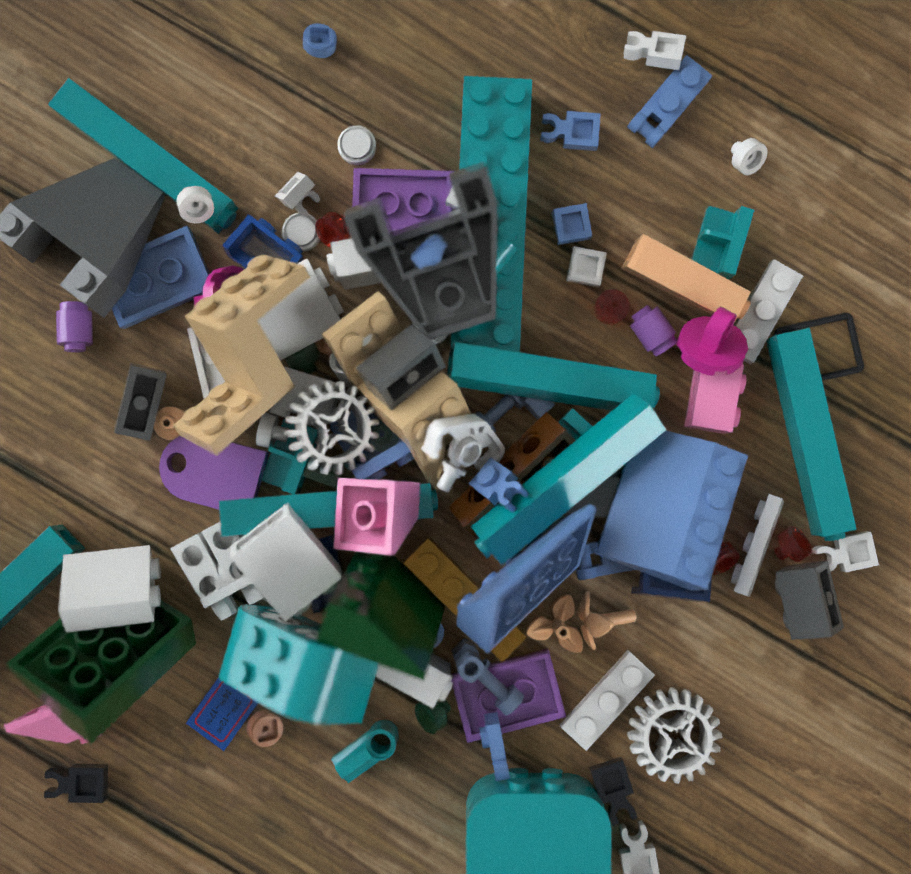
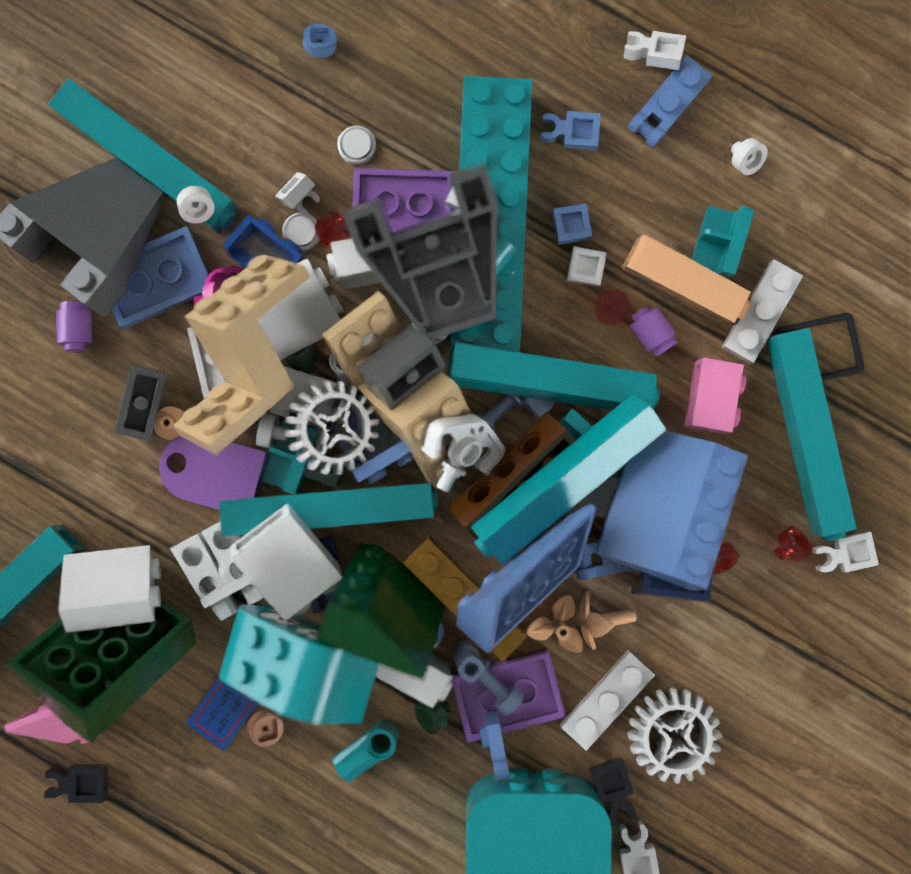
(374, 514): bright pink slope -> none
(429, 252): medium blue tile -> none
(497, 484): medium blue plate -> none
(713, 343): dark pink tile -> none
(757, 544): white plate -> none
(809, 600): dark grey brick -> none

